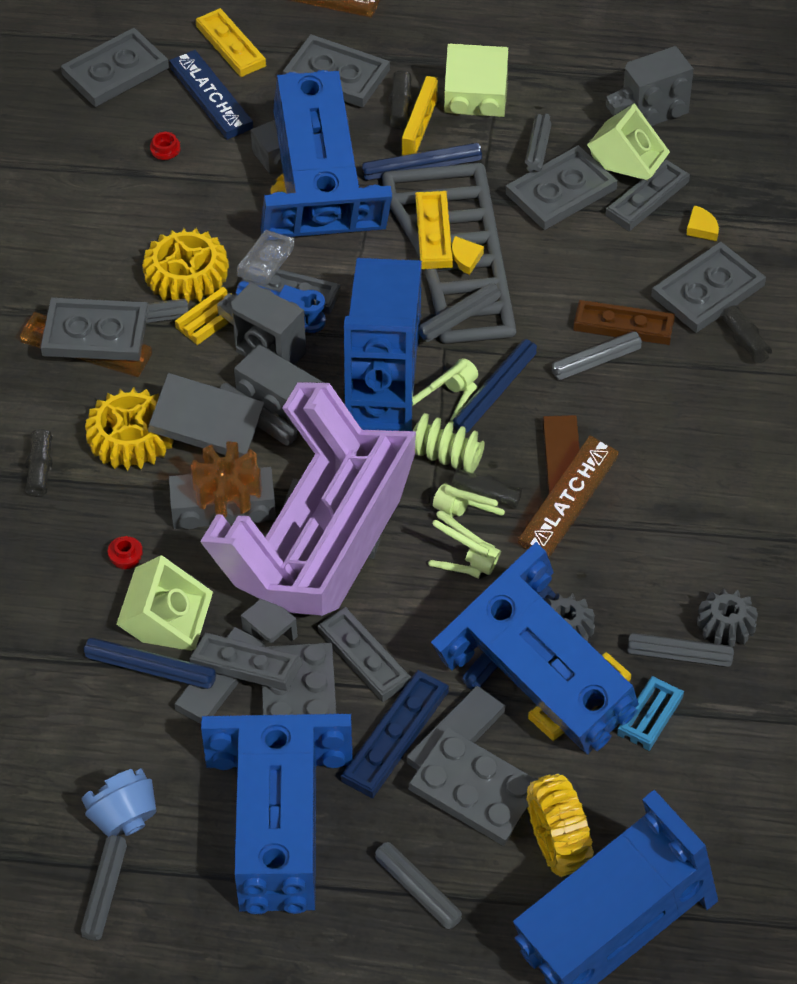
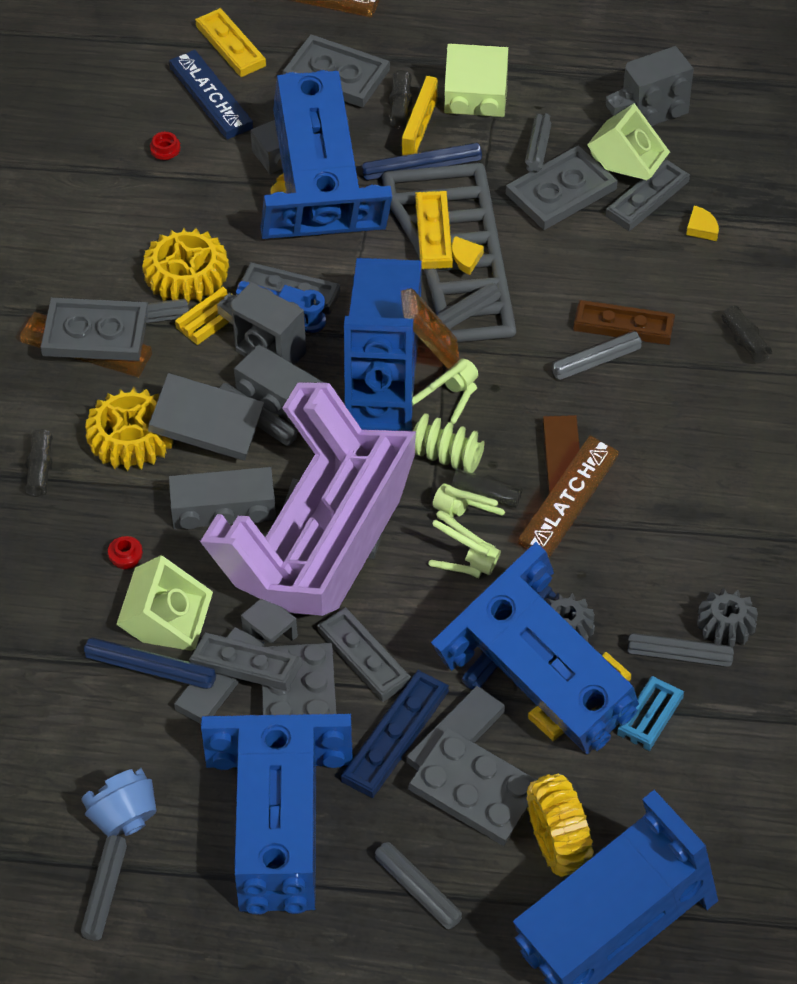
(114, 67): dark grey plate -> none
(226, 479): clear orange gear -> none
(265, 257): clear plate -> none
(430, 328): none -> clear orange tile
(495, 385): dark blue axle -> none
(708, 286): dark grey plate -> none

